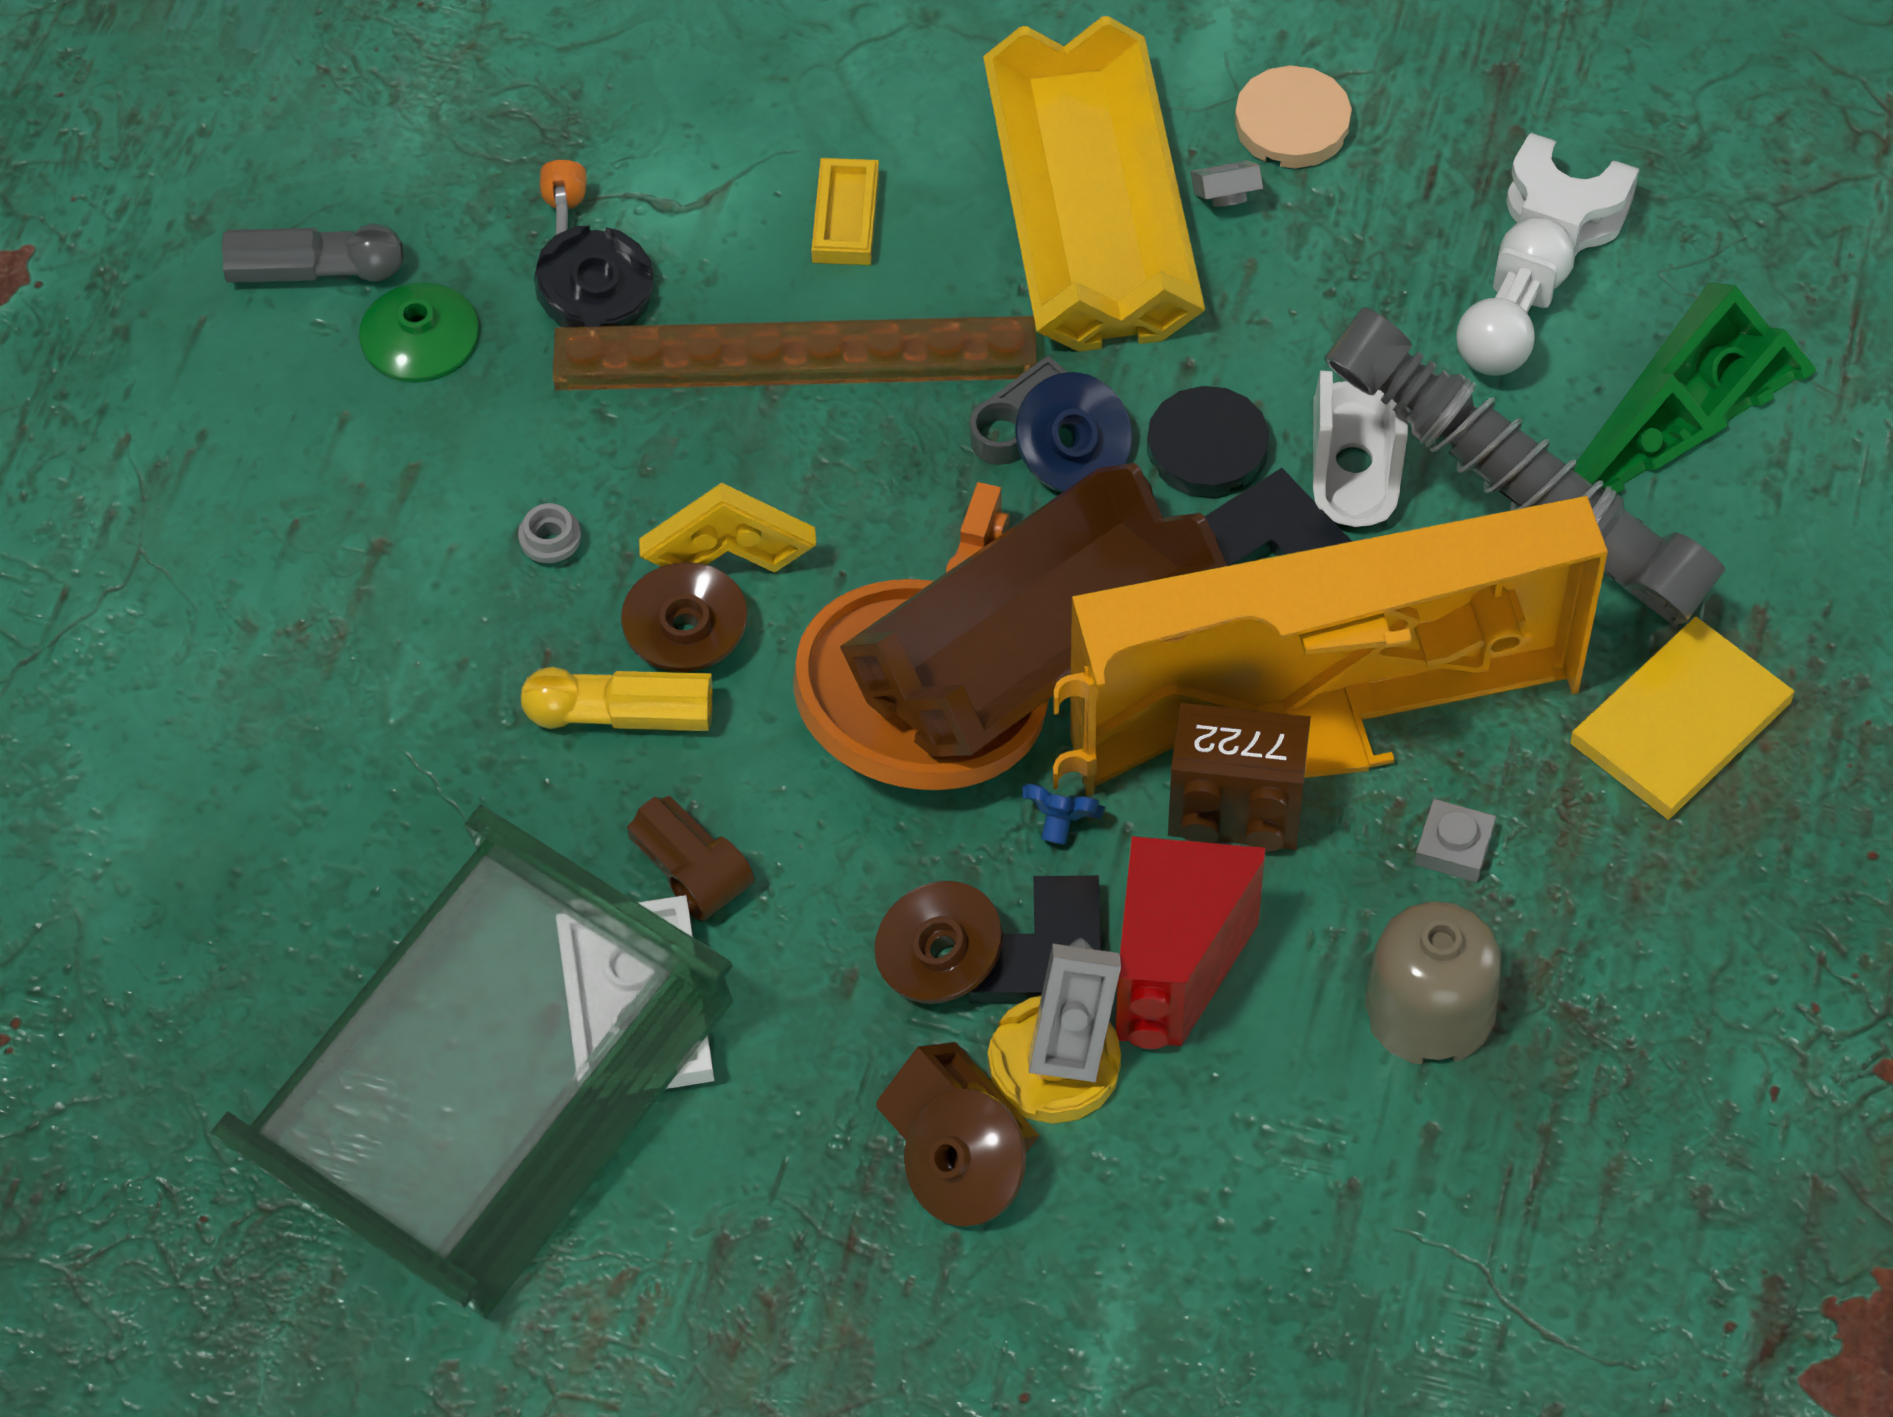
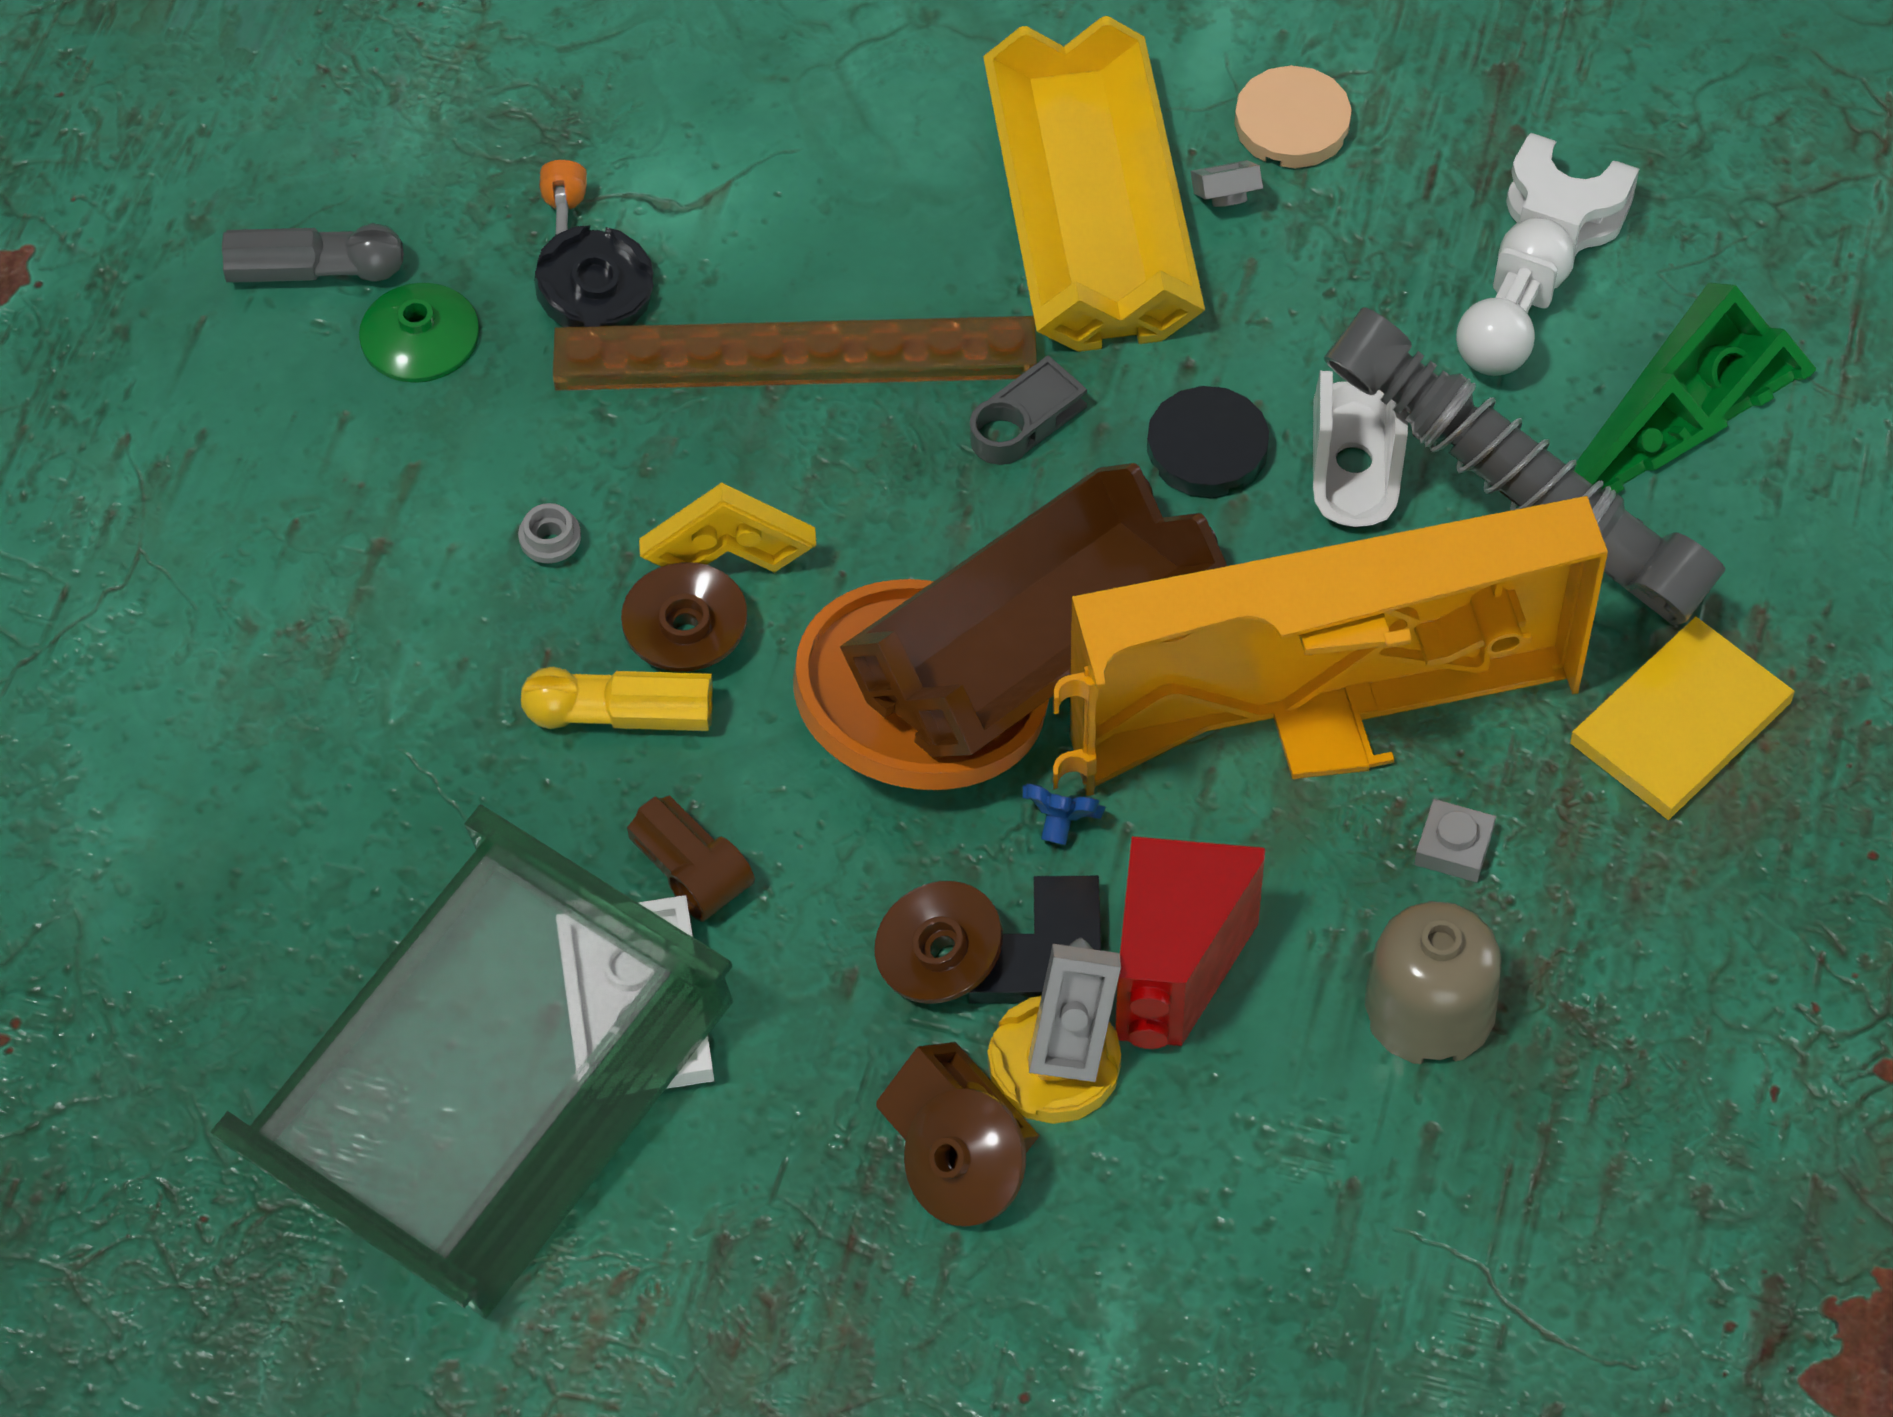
(845, 211): yellow tile -> none
(982, 522): orange plate -> none
(1092, 416): dark blue dish -> none
(1238, 776): reddish brown brick -> none
(1273, 518): black tile -> none

